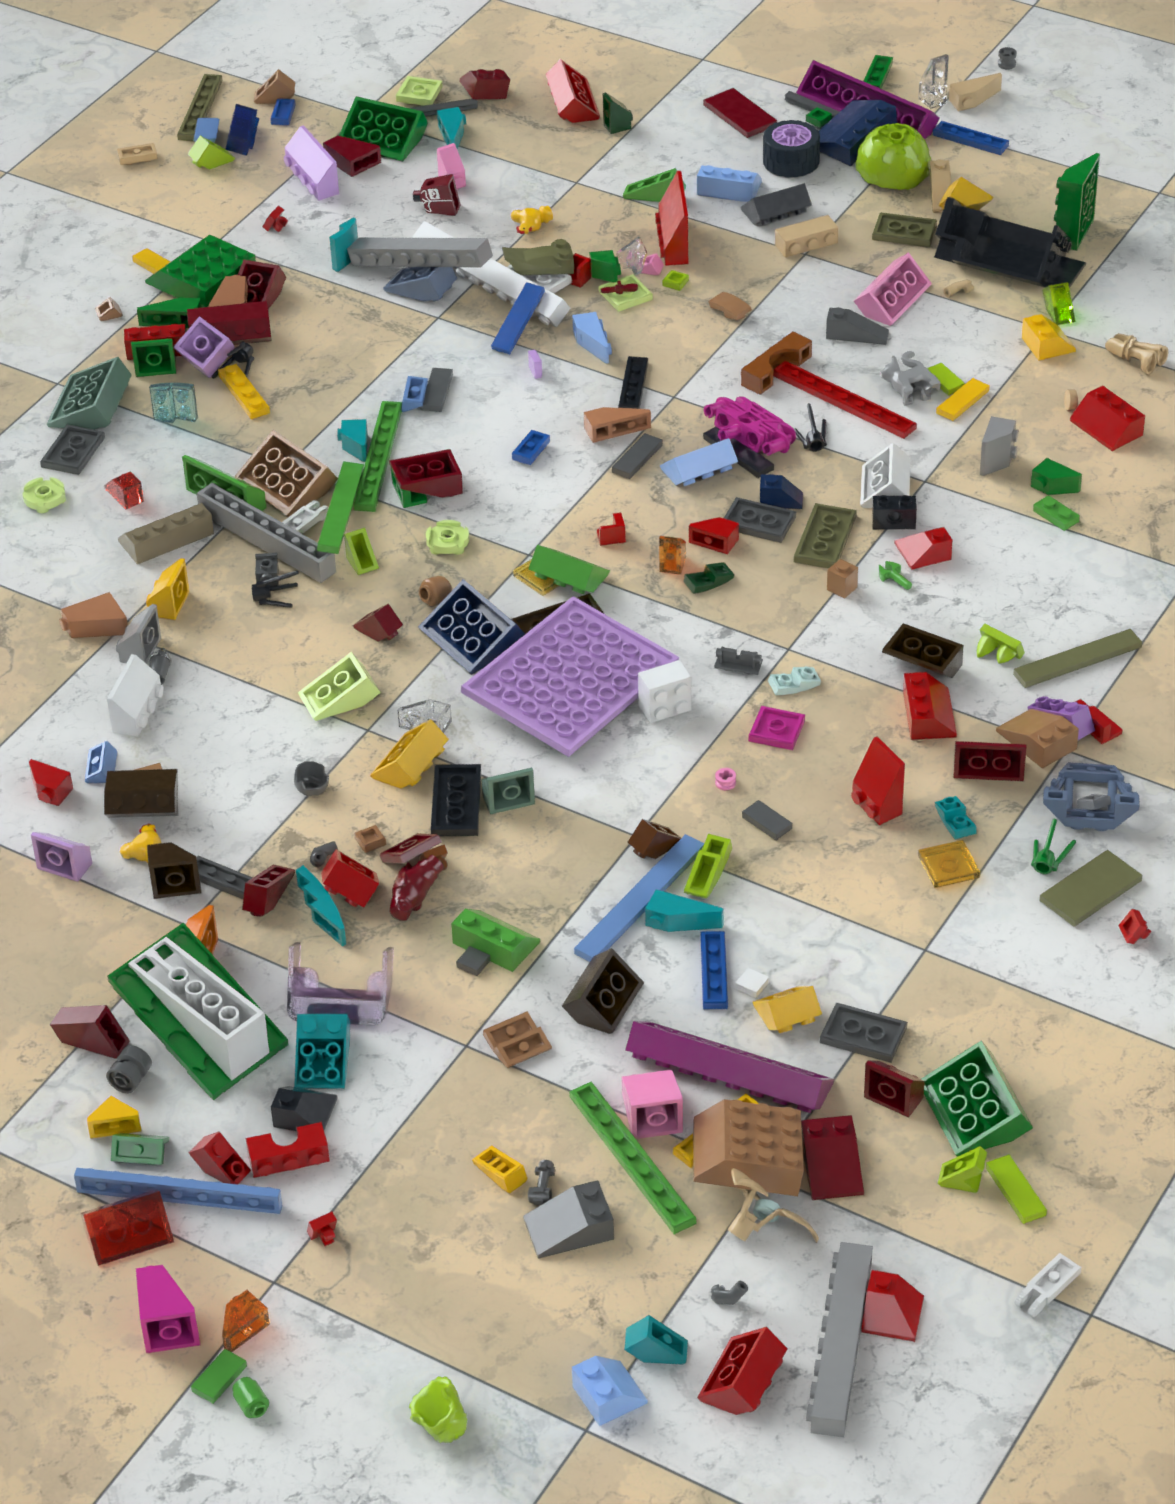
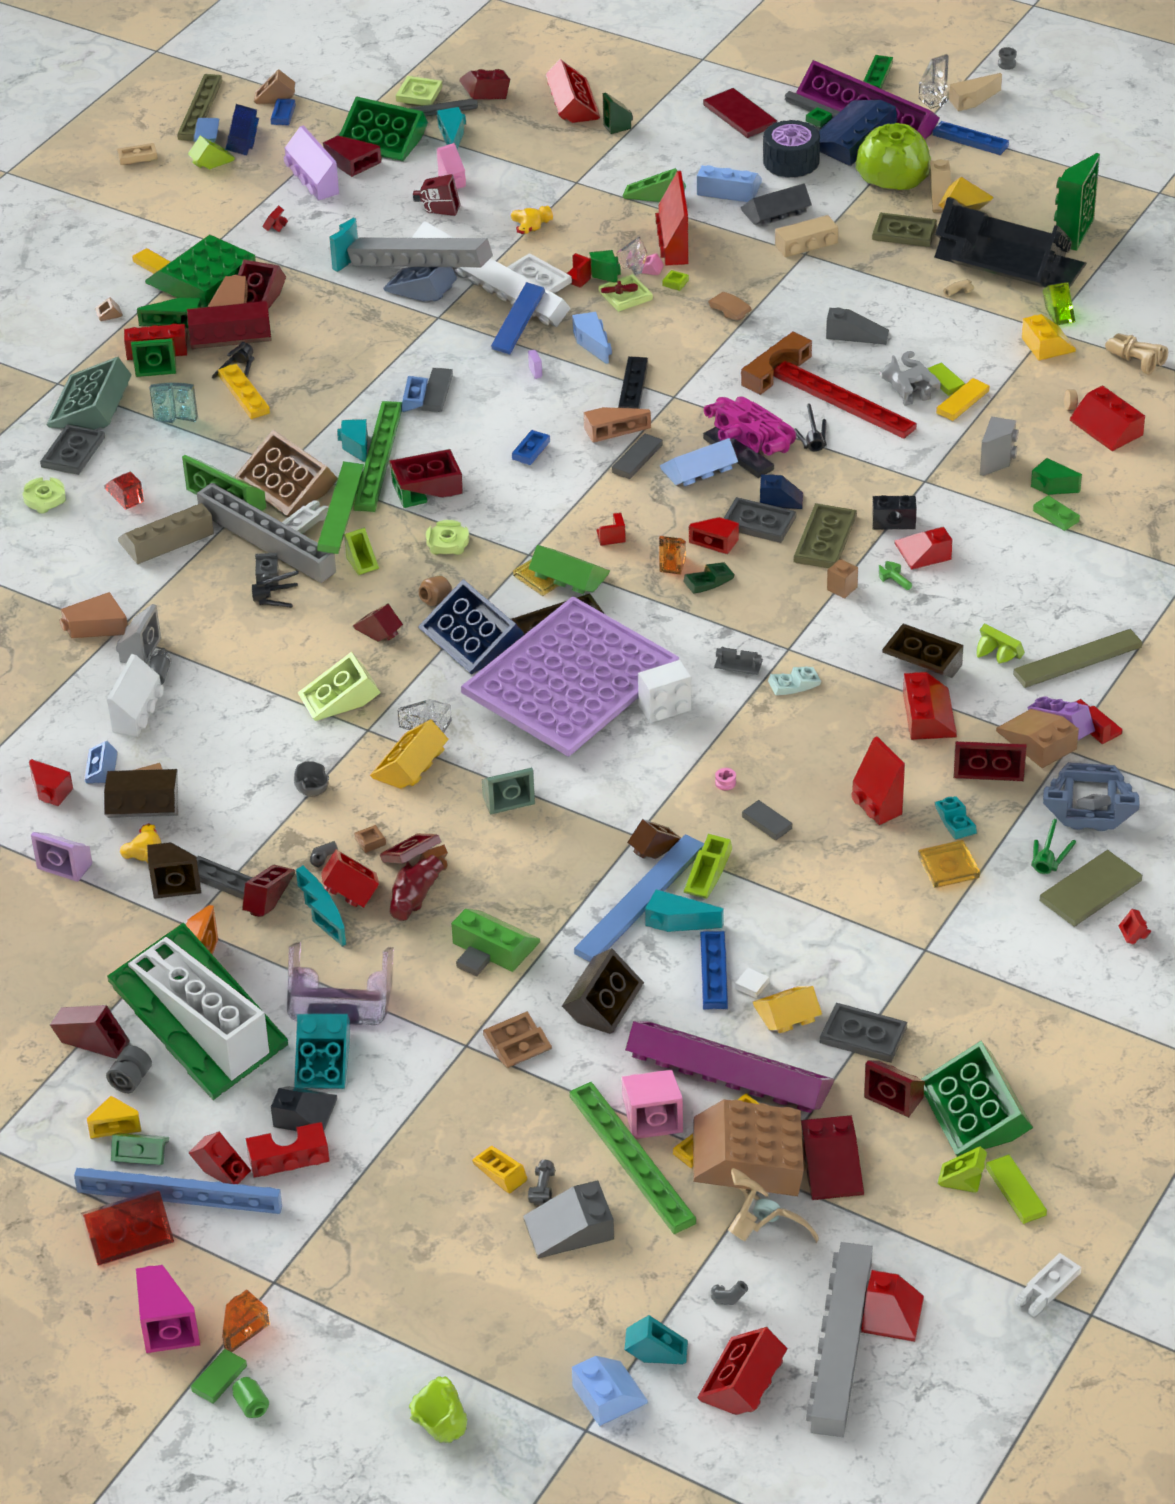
(170, 591): yellow slope -> none
(204, 347): lavender slope -> none
(323, 1228): red tile -> none
(456, 799): black plate -> none
(541, 260): olive slope -> none
(776, 728): dark pink tile -> none
(885, 475): white slope -> none
(893, 291): bright pink slope -> none

